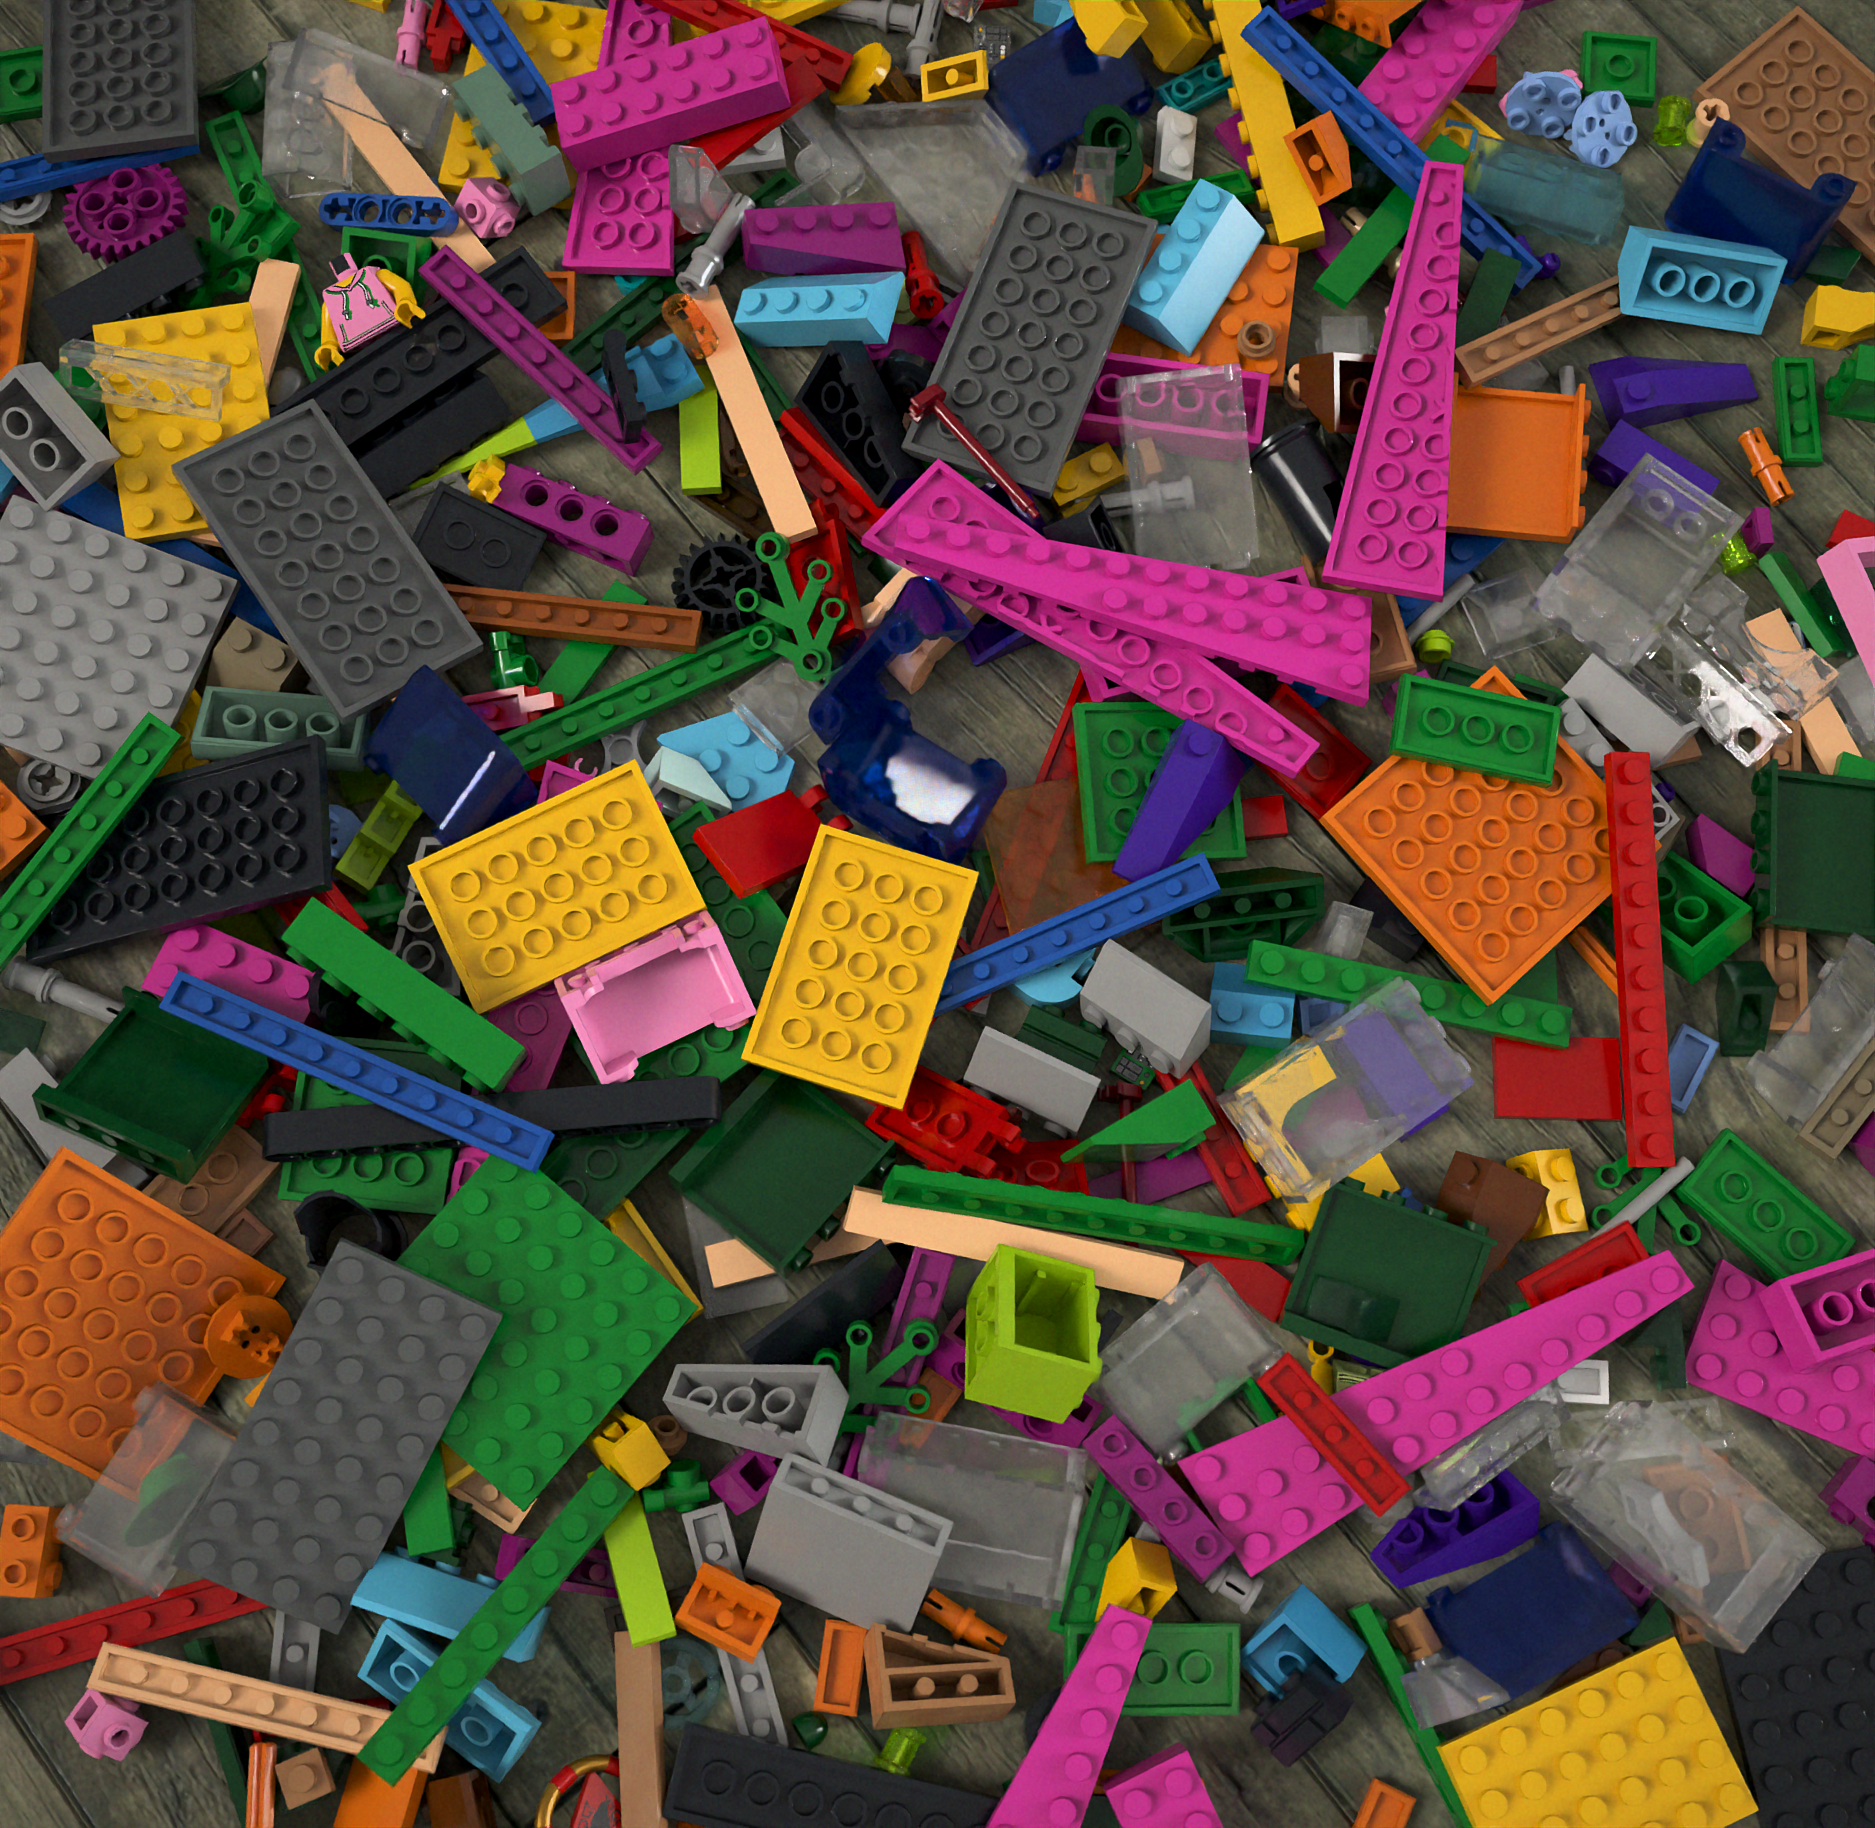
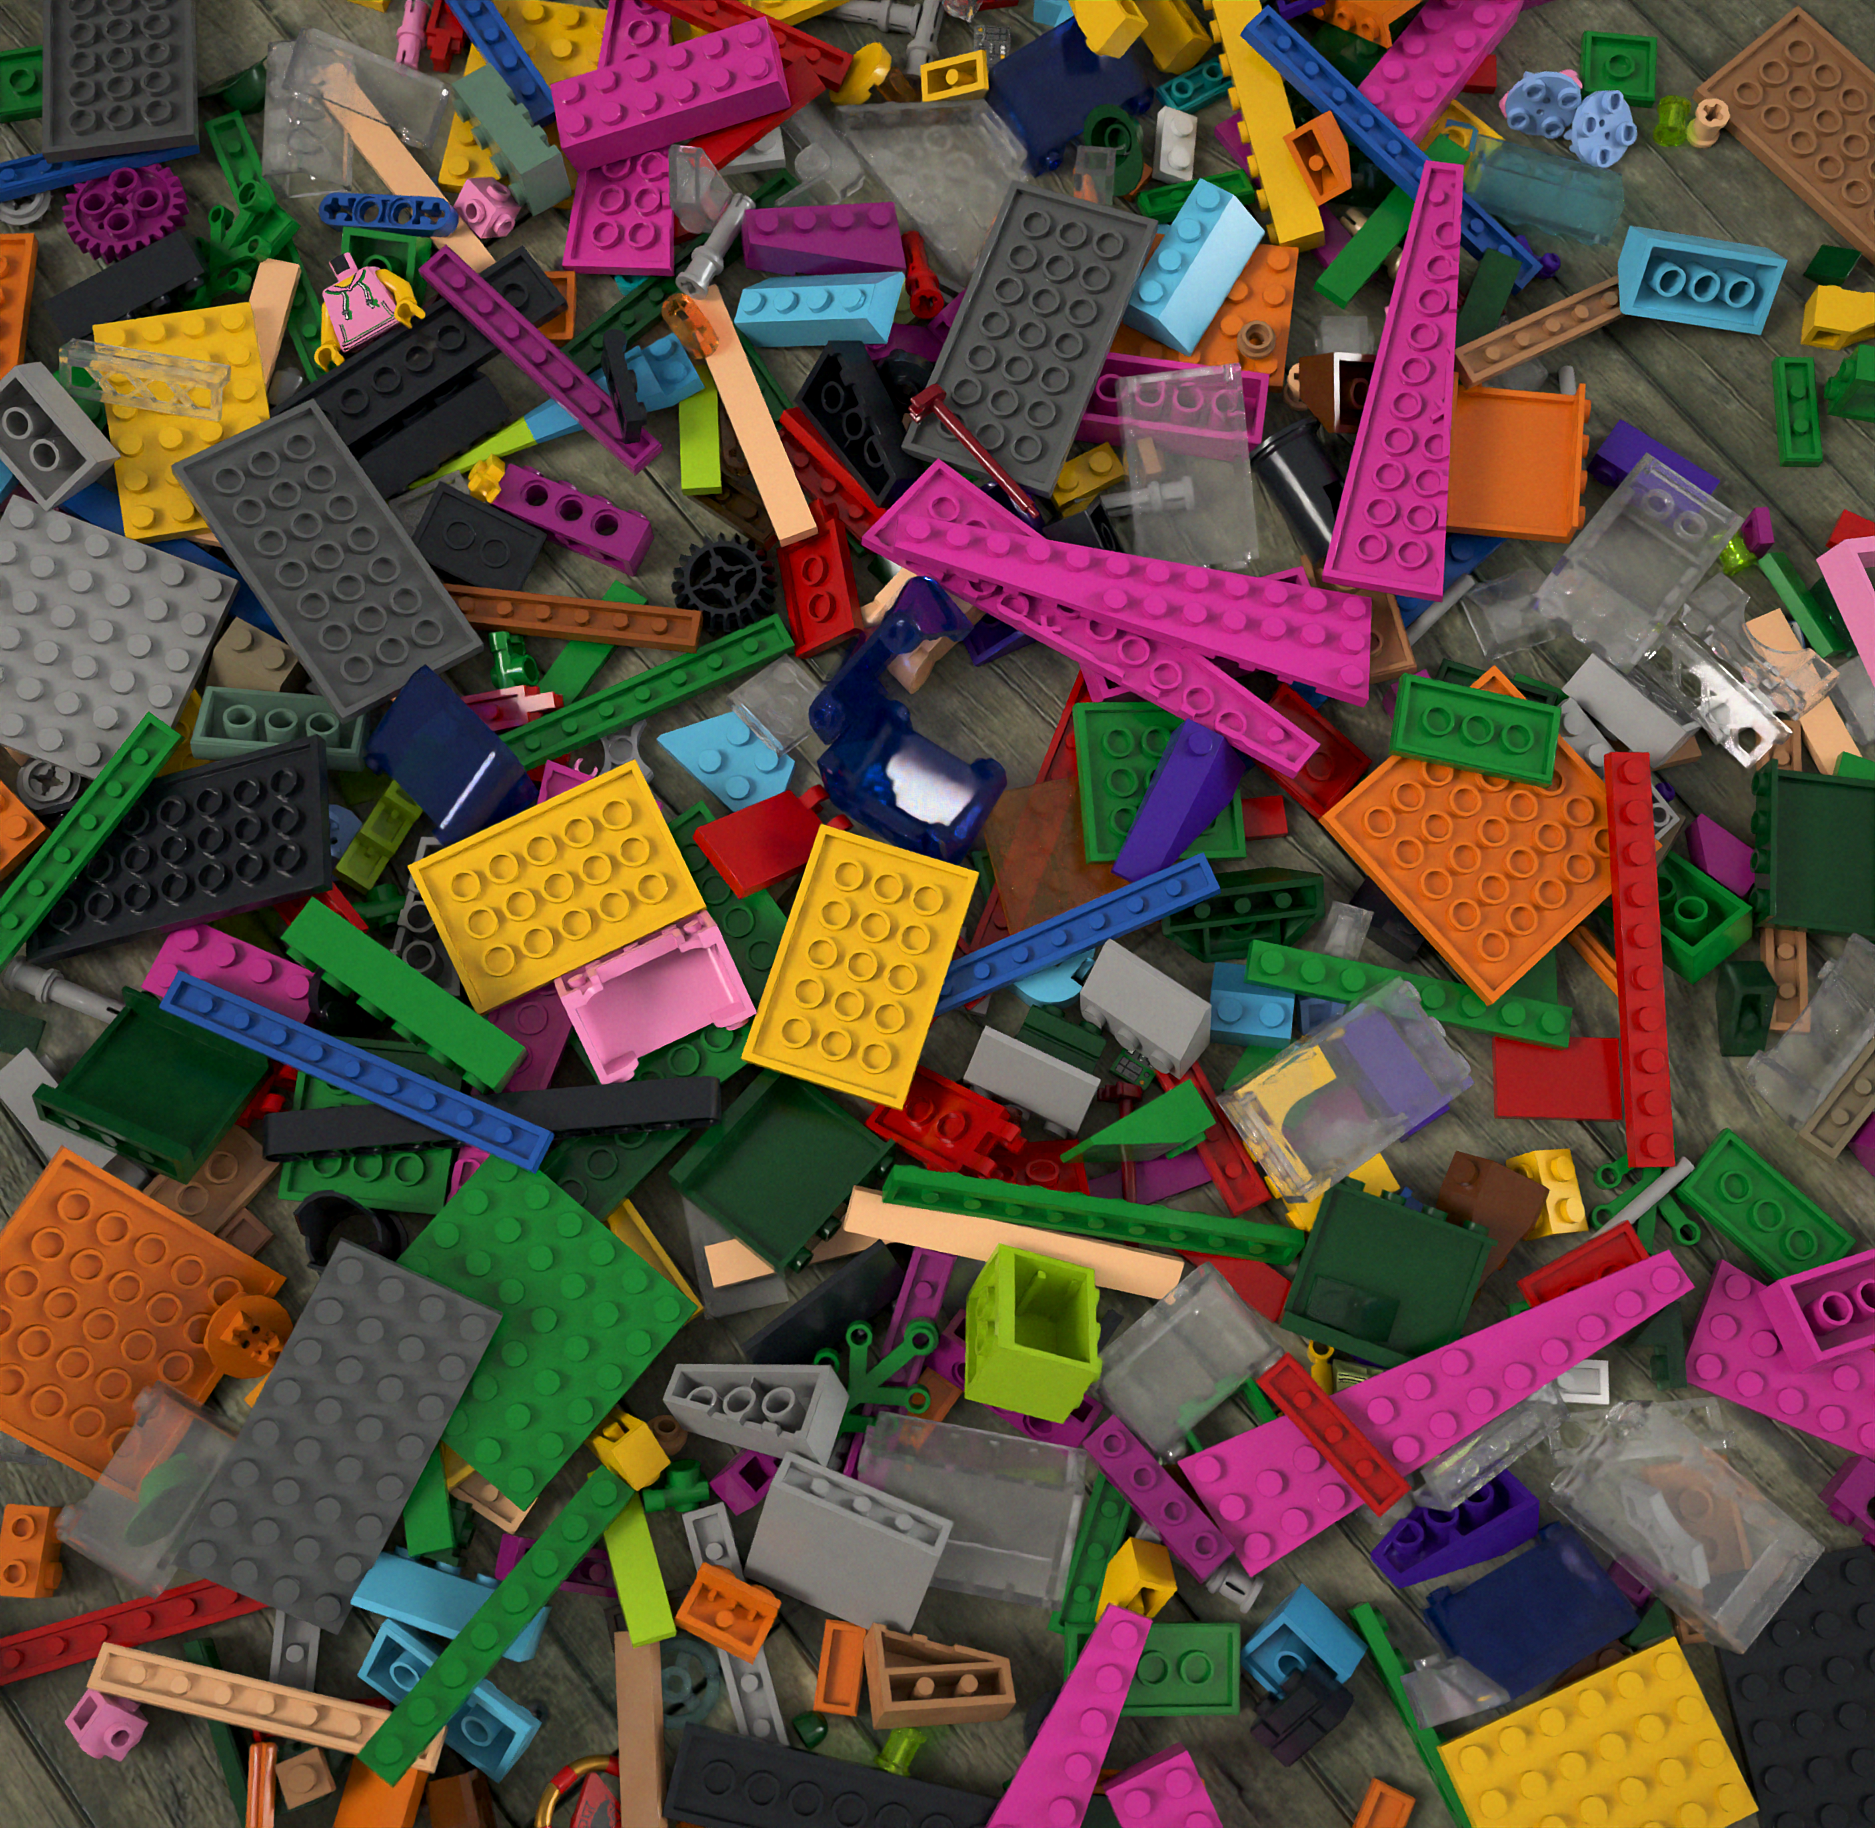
(683, 782): light aqua slope -> none
(795, 612): green plant -> none
(963, 1623): orange pin -> none
(1413, 1634): medium nougat plate -> none
(1434, 646): lime plate -> none
(1665, 390): dark purple wedge -> none
(1688, 1060): medium blue tile -> none
(1753, 206): clear blue windscreen -> none
(1766, 466): orange pin -> none

